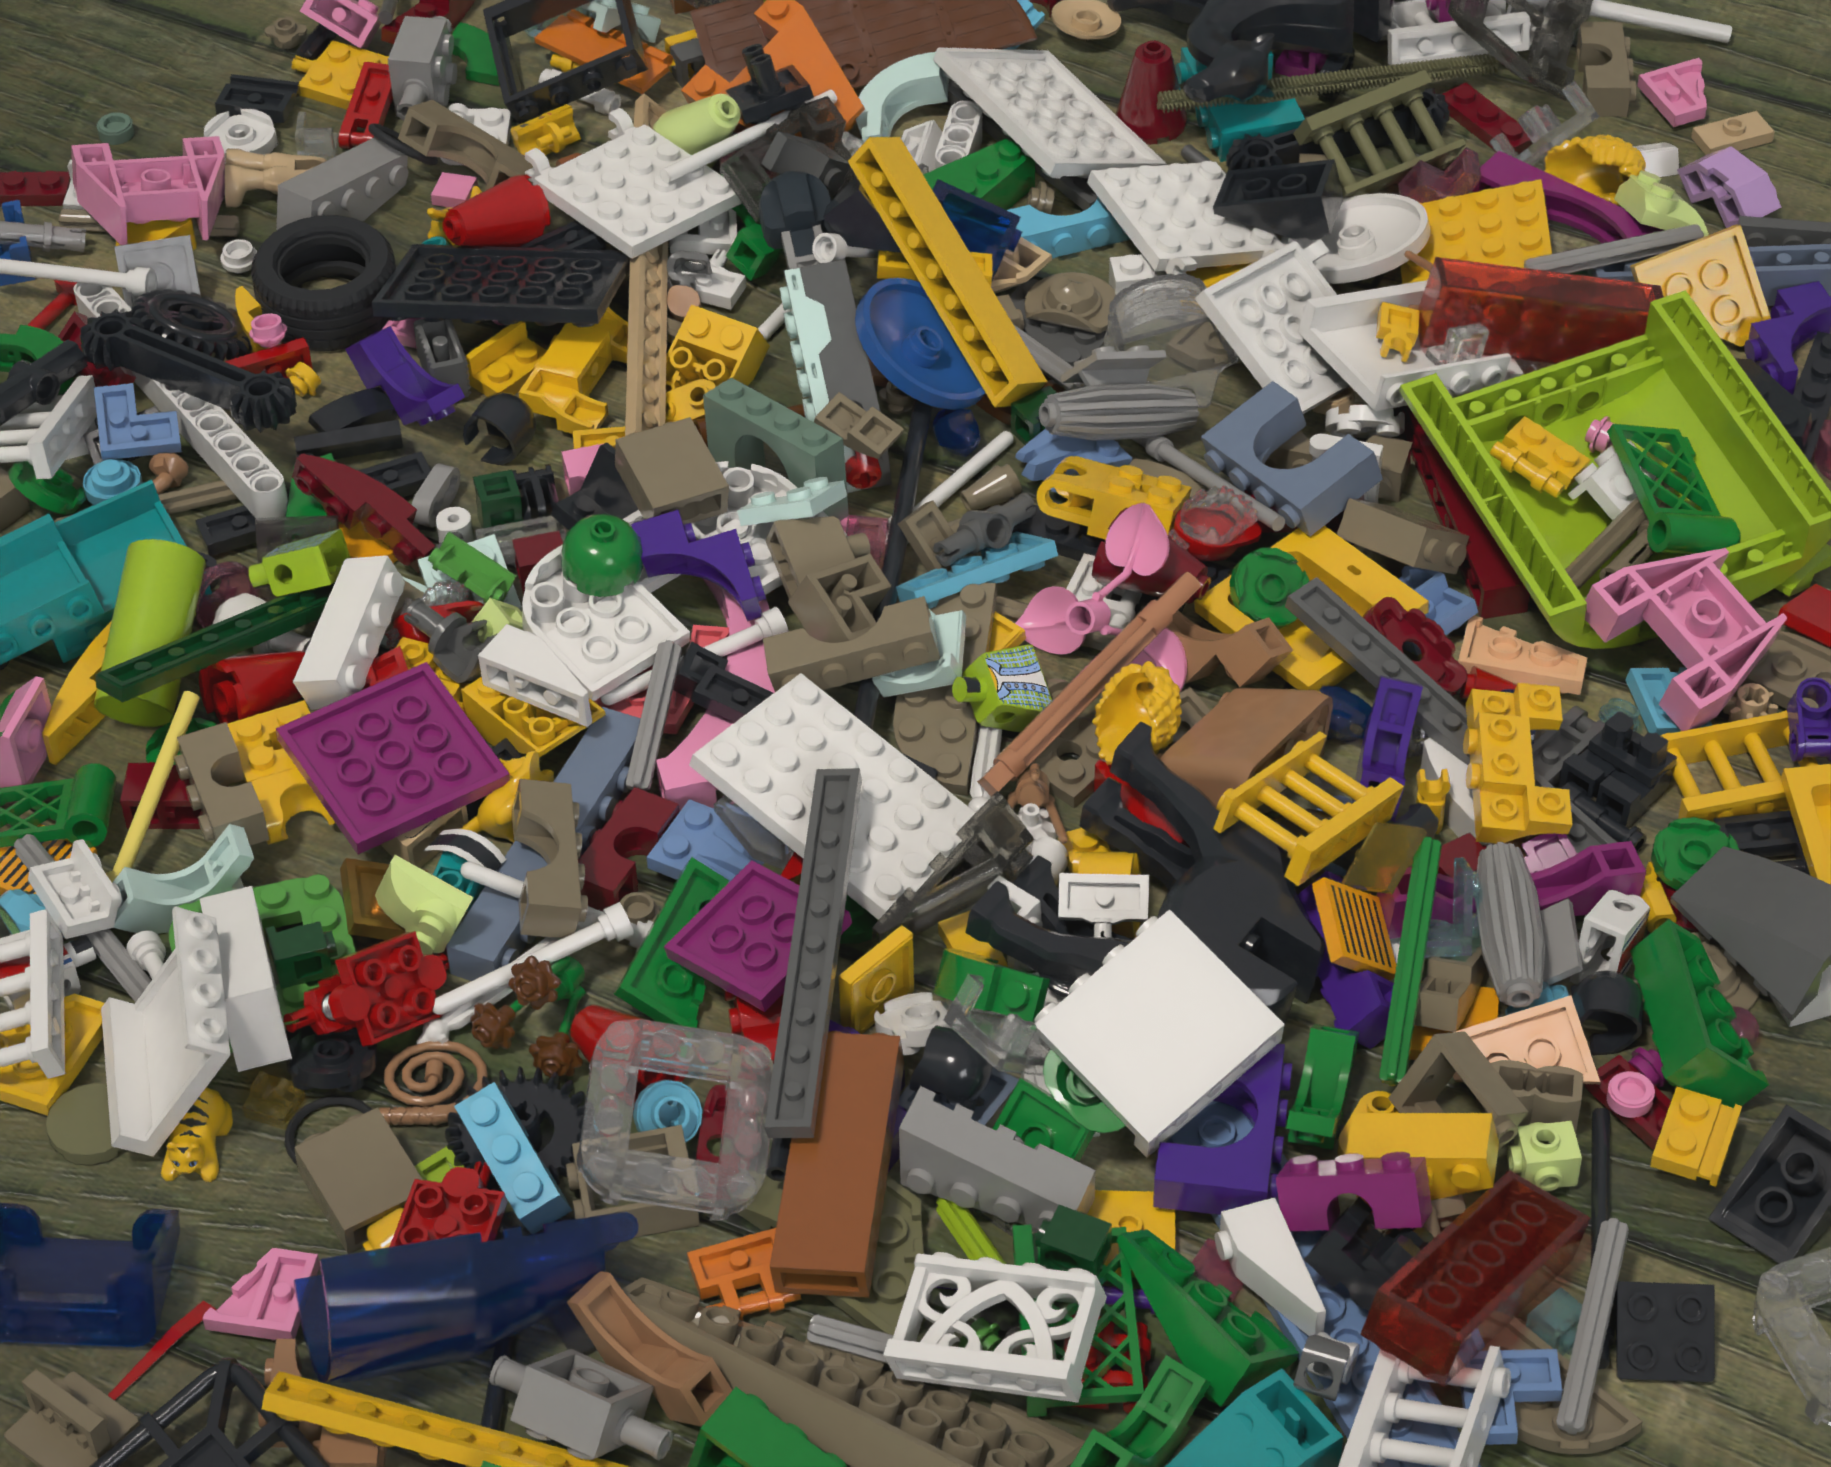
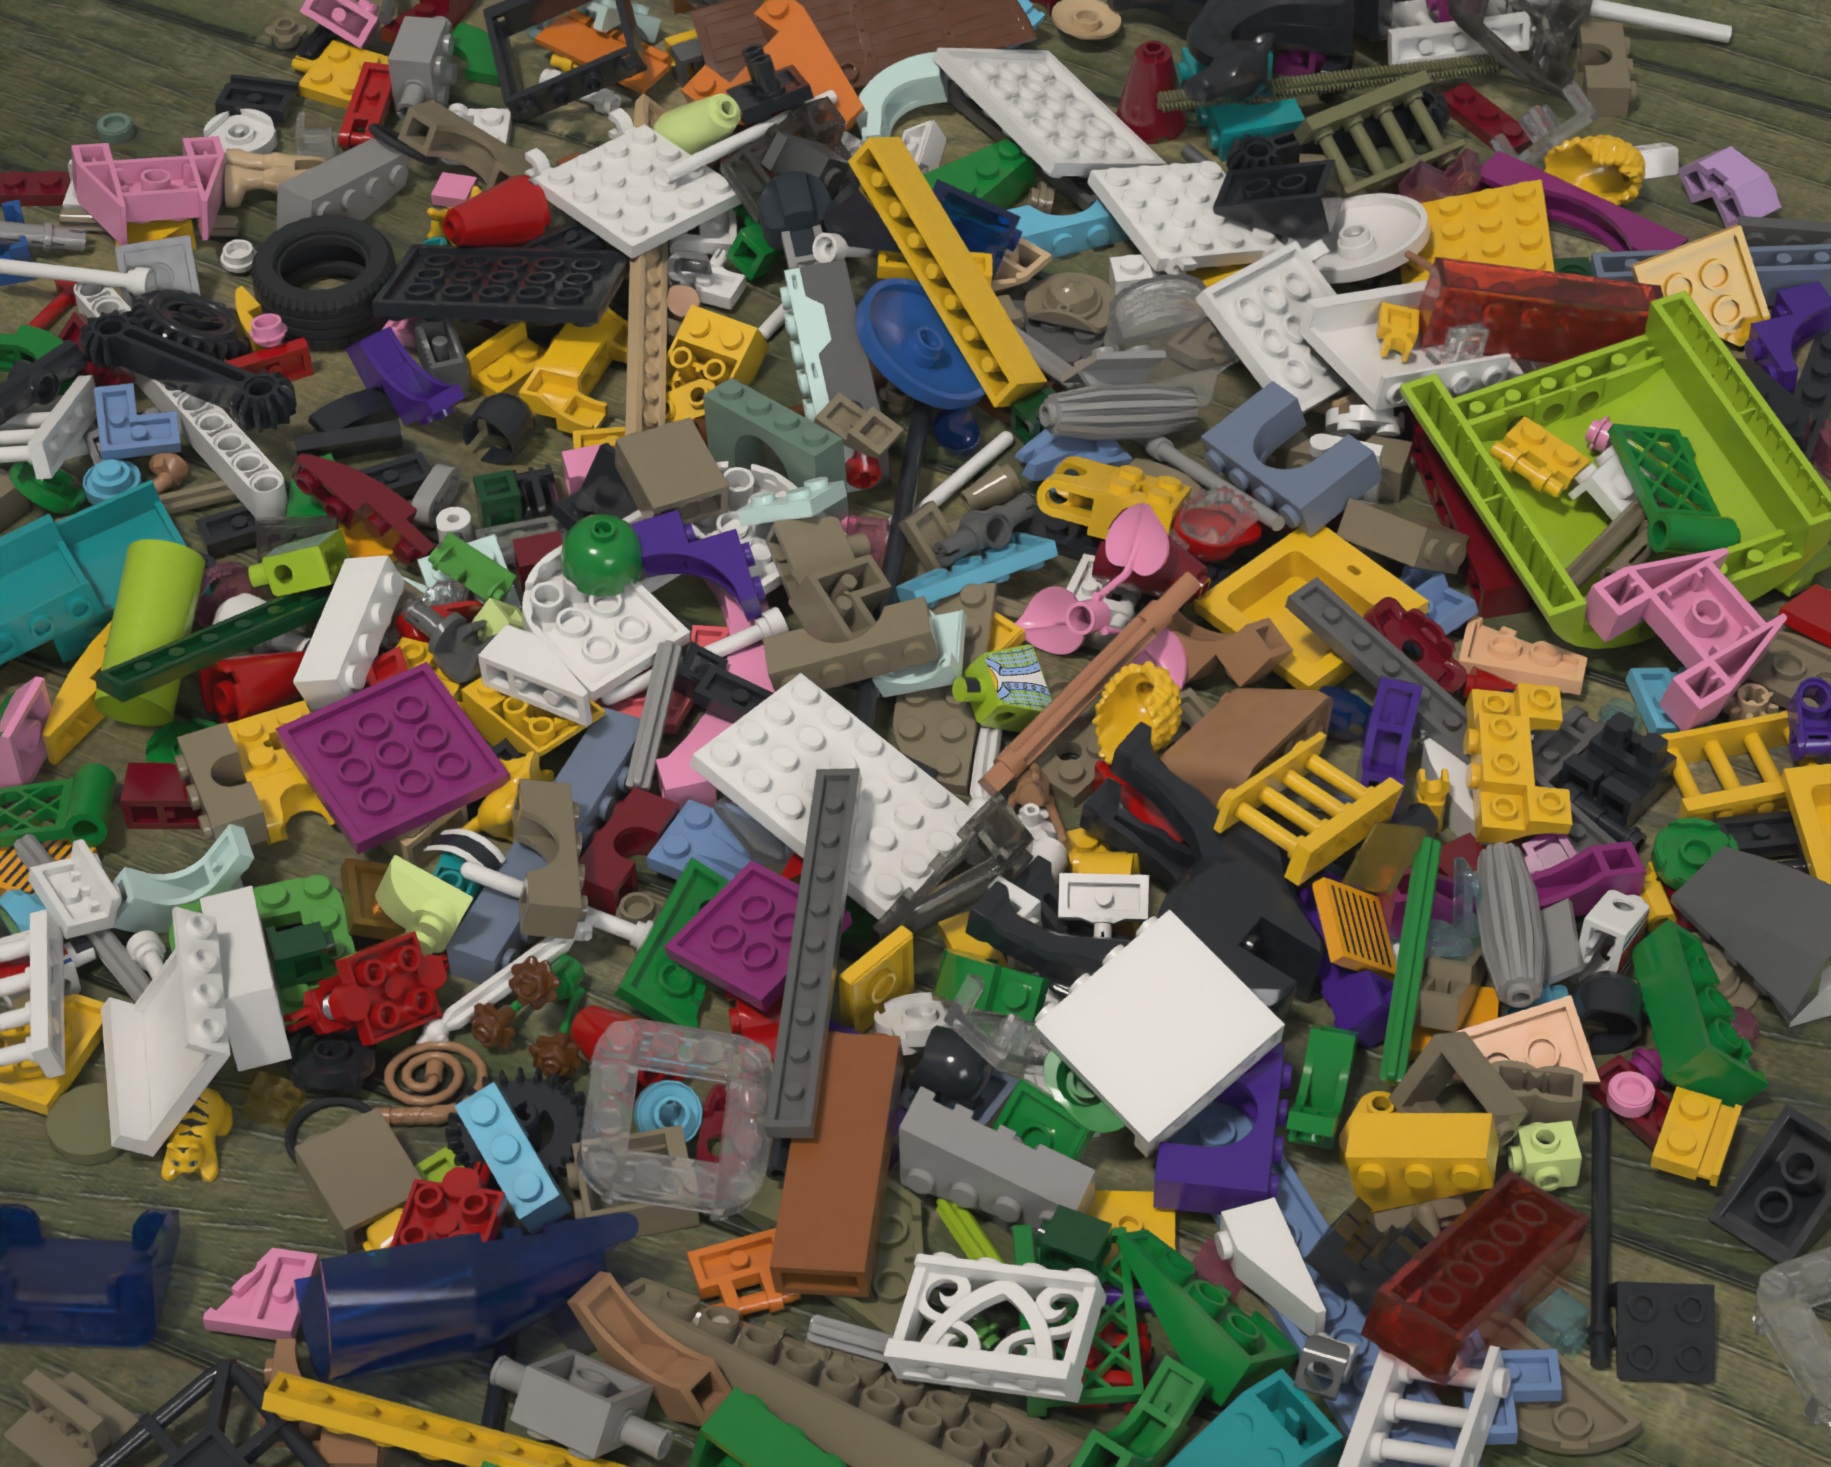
(155, 785): light yellow bar -> none
(185, 1324): red sticker -> none
(303, 379): yellow plate -> none
(547, 132): yellow hips -> none
(610, 925): white piece -> none
(960, 134): white beam -> none
(1263, 584): green tile -> none
(1392, 1186): magenta arch -> none
(1592, 1326): light grey axle -> none
(1615, 251): light grey axle -> none
(1656, 203): yellowish green slope -> none
(1676, 91): bright pink wing -> none
(1738, 131): tan plate -> none

